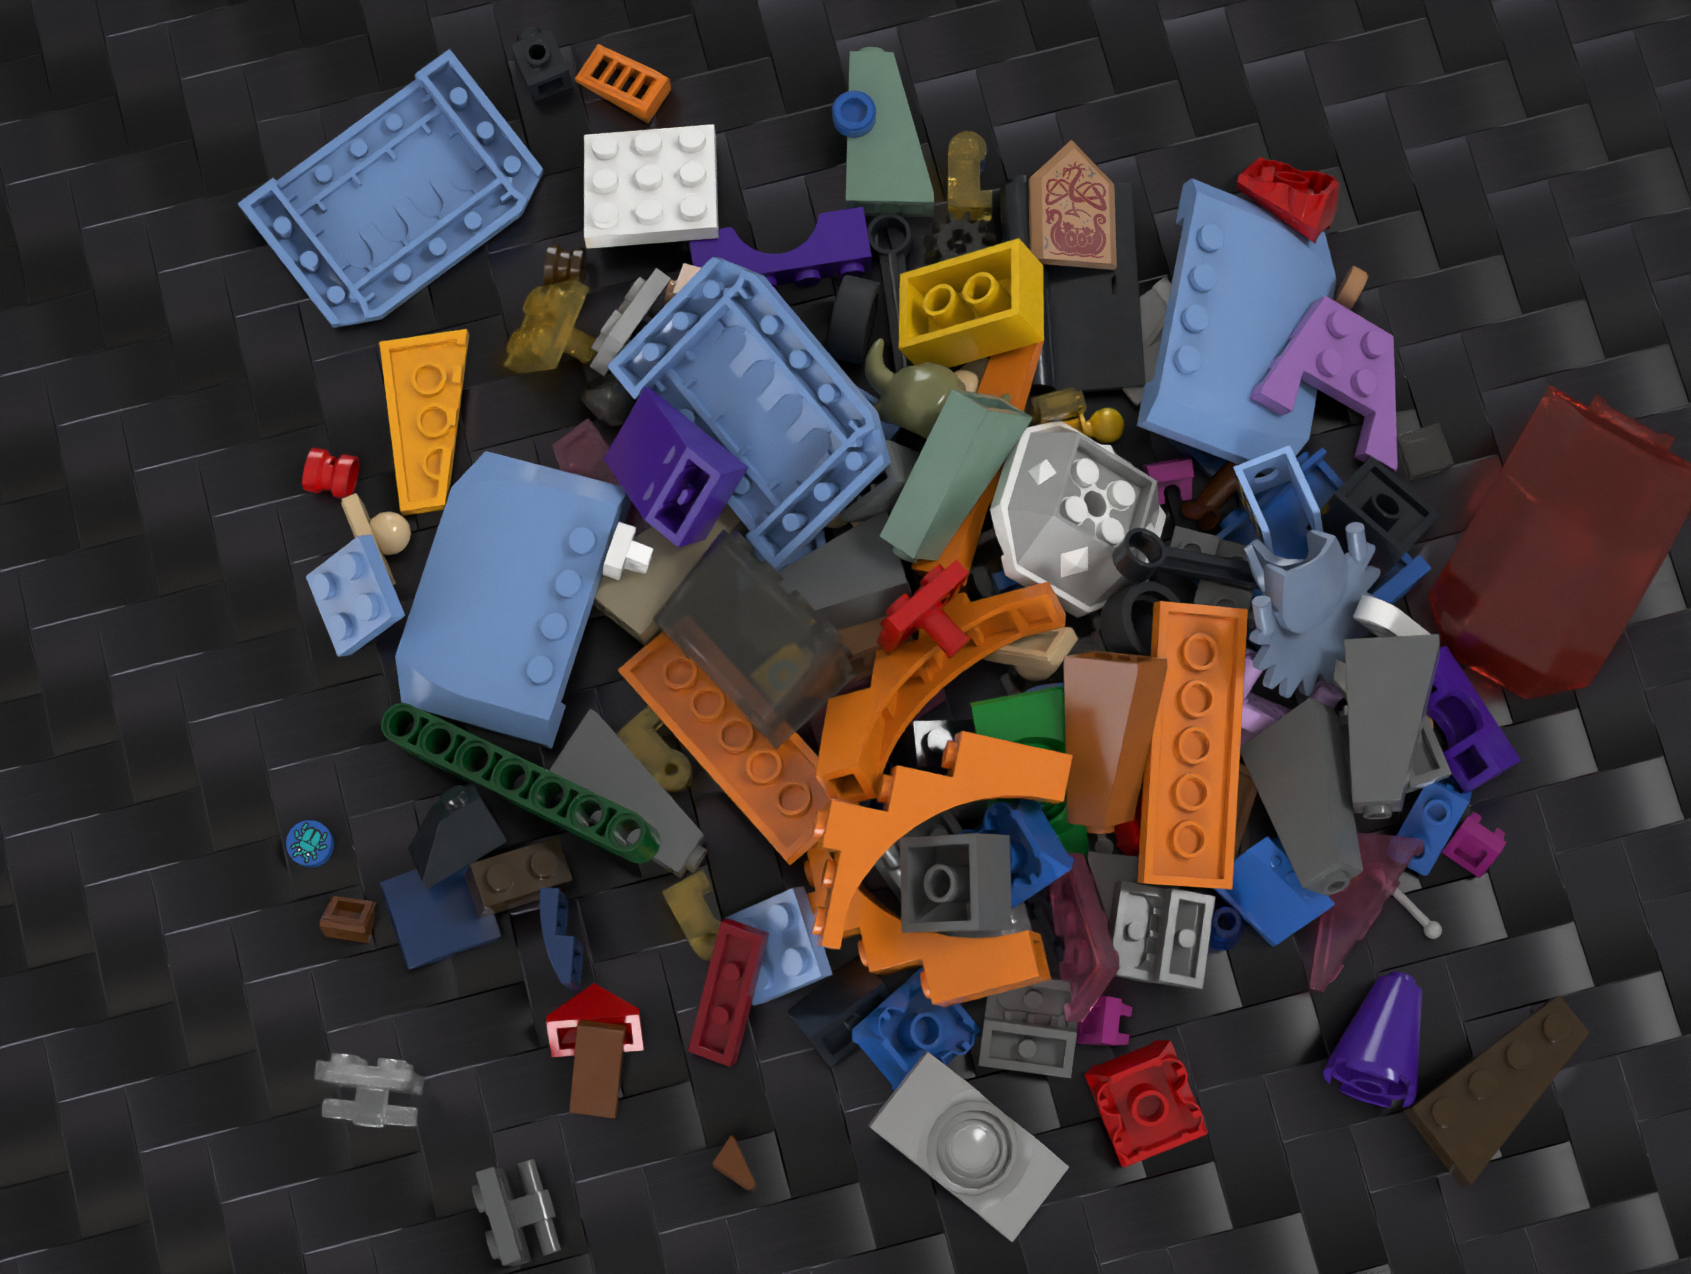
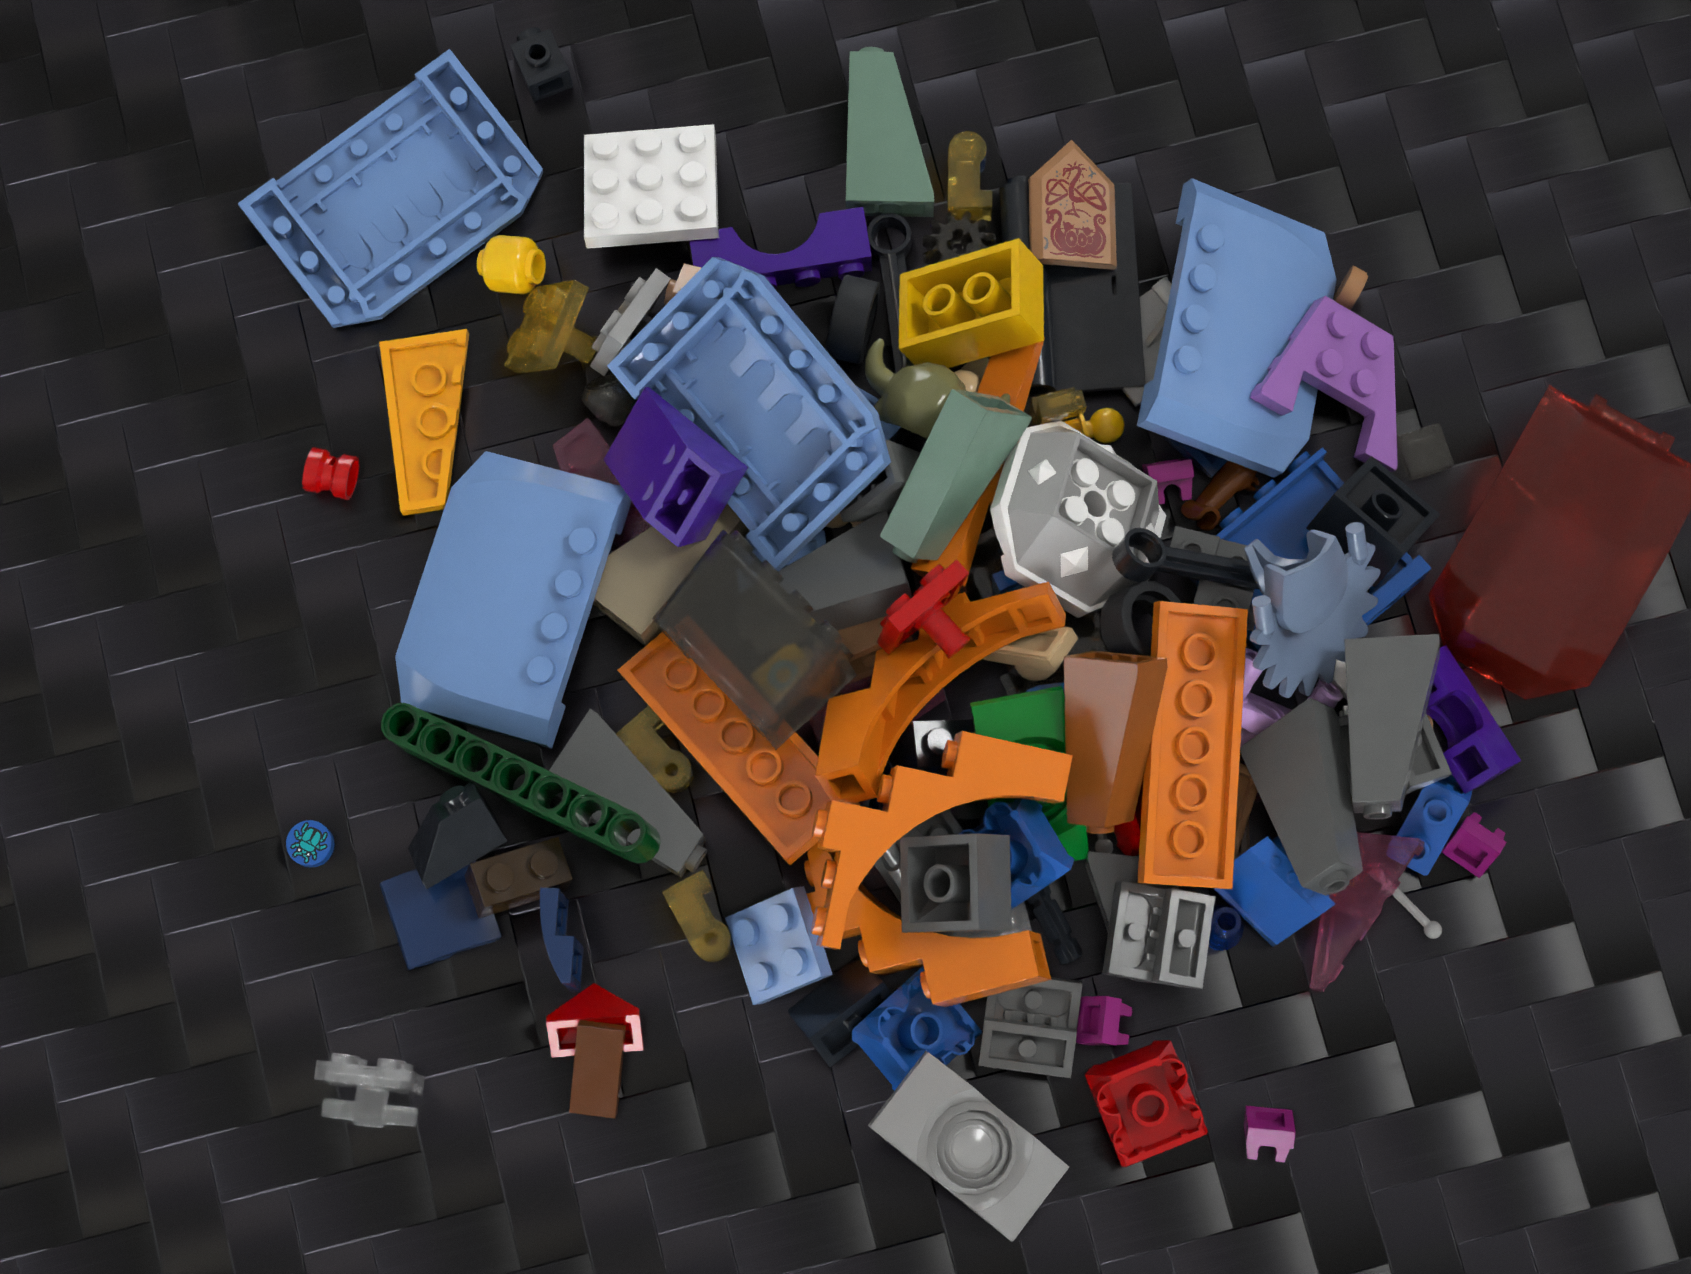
(348, 919): reddish brown slope -> none
(355, 595): medium blue plate -> none
(388, 529): tan tile -> none
(511, 264): none -> yellow head
(511, 1215): dark grey plate -> none
(564, 264): dark brown wheel -> none
(626, 553): white tile -> none
(641, 108): orange slope -> none
(728, 992): dark red plate -> none
(733, 1165): reddish brown slope -> none
(854, 114): blue tile -> none
(1088, 952): clear pink wing -> none
(1269, 1128): none -> magenta tile
(1286, 470): light blue piece -> none
(1295, 196): red slope -> none
(1381, 1045): dark purple cone -> none
(1385, 619): white beam -> none
(1490, 1094): dark brown wedge -> none

